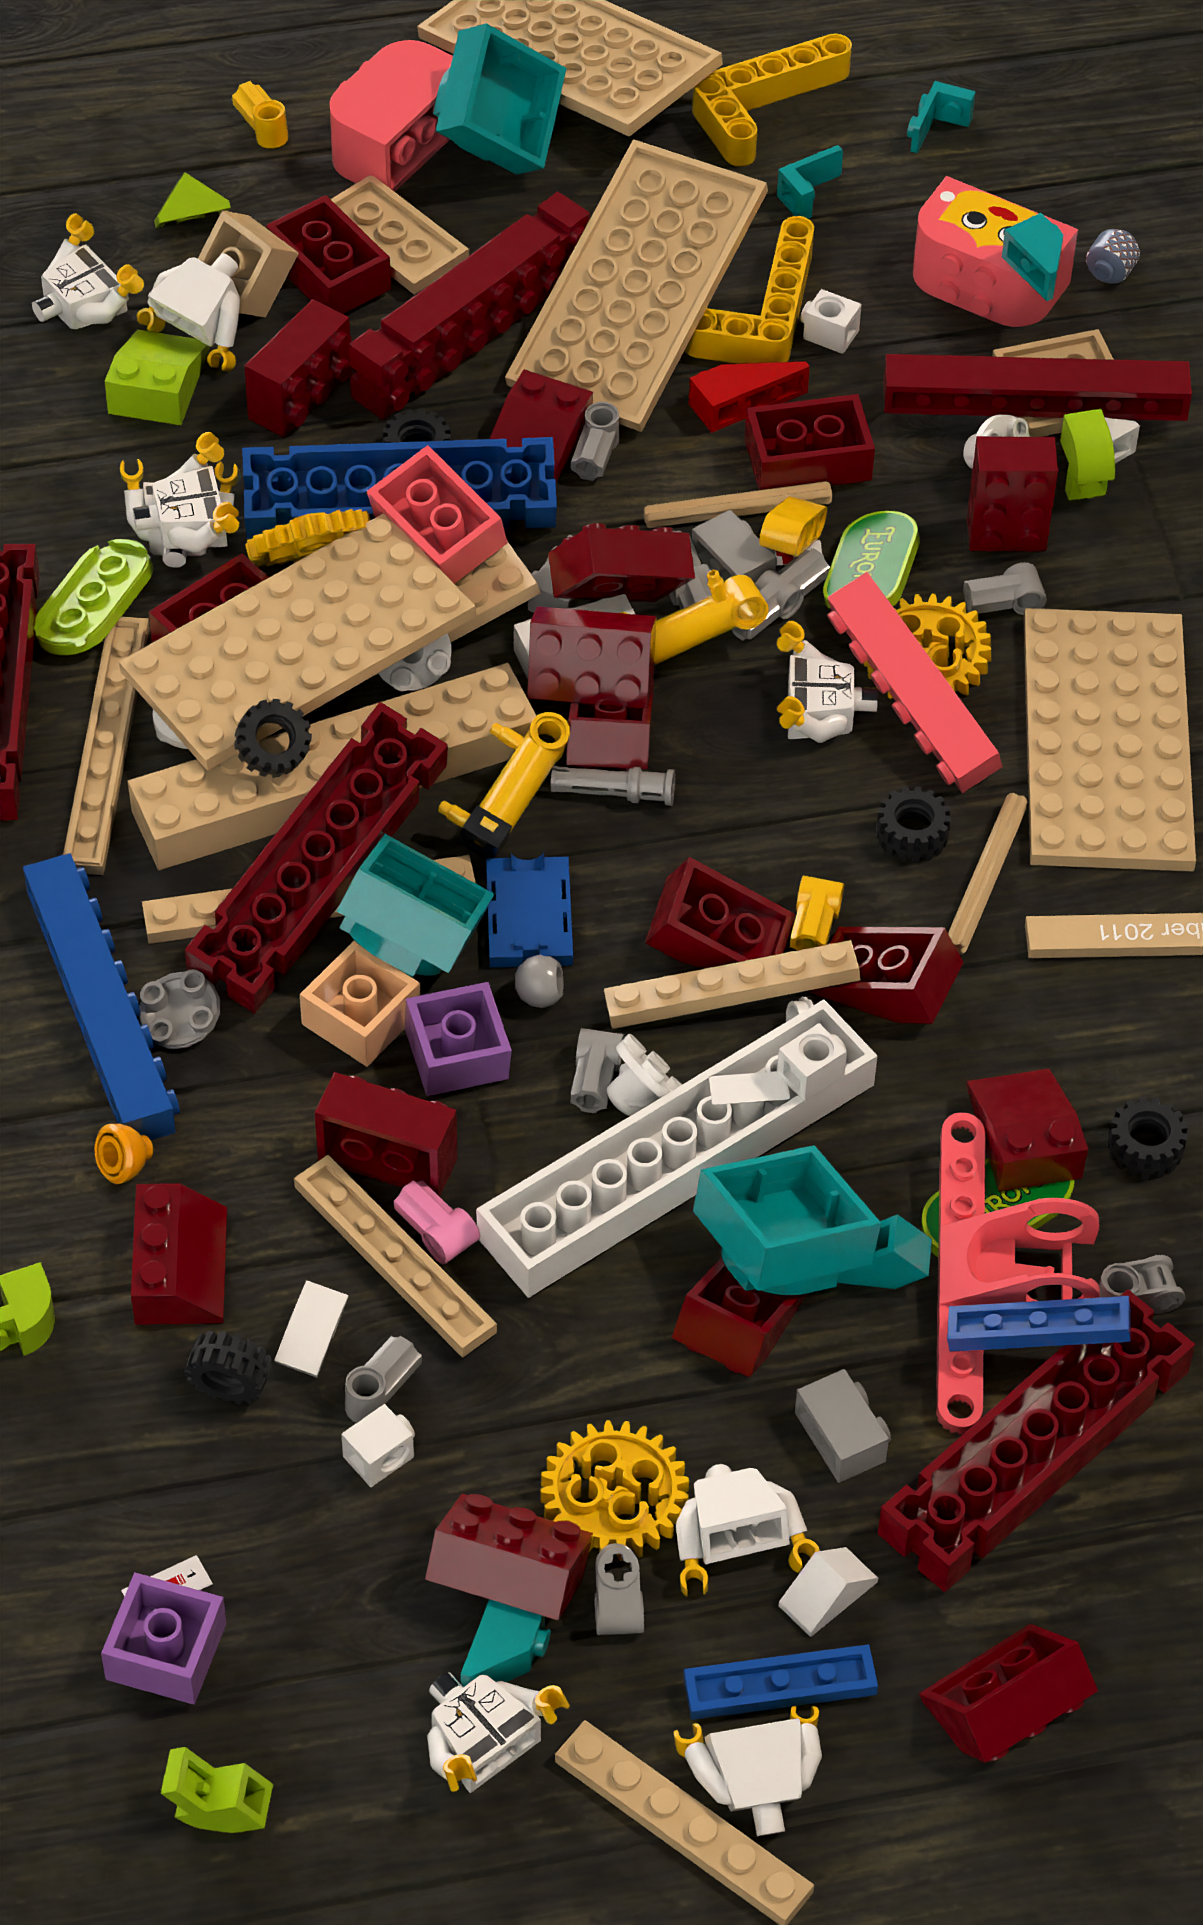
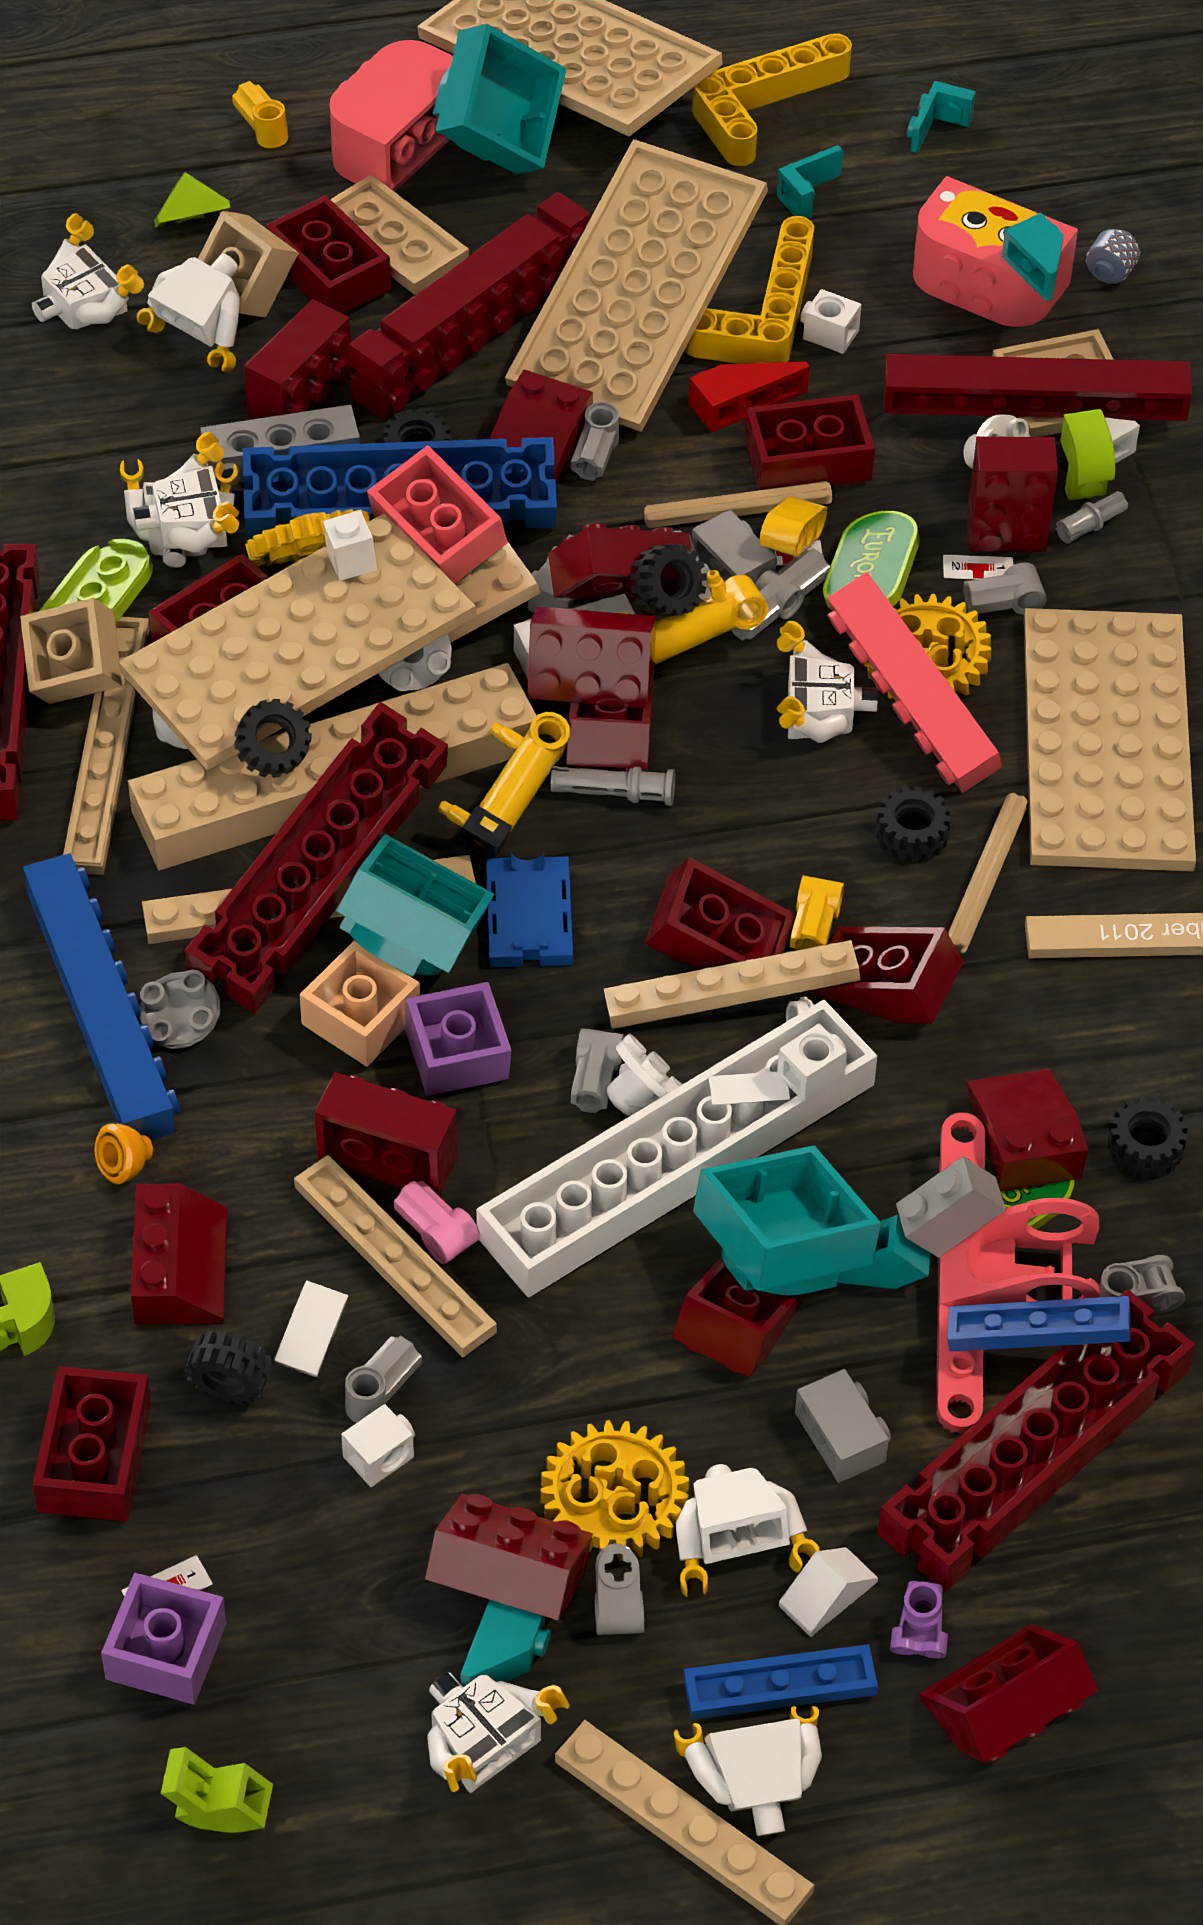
(71, 651): none -> tan brick
(92, 1443): none -> dark red brick
(154, 376): lime slope -> none
(306, 428): none -> light grey brick
(349, 545): none -> white brick
(539, 981): light grey piece -> none
(649, 583): none -> black tyre
(918, 1631): none -> medium lavender plate
(950, 1207): none -> light grey brick
(974, 566): none -> white sticker
(1090, 517): none -> light grey axle

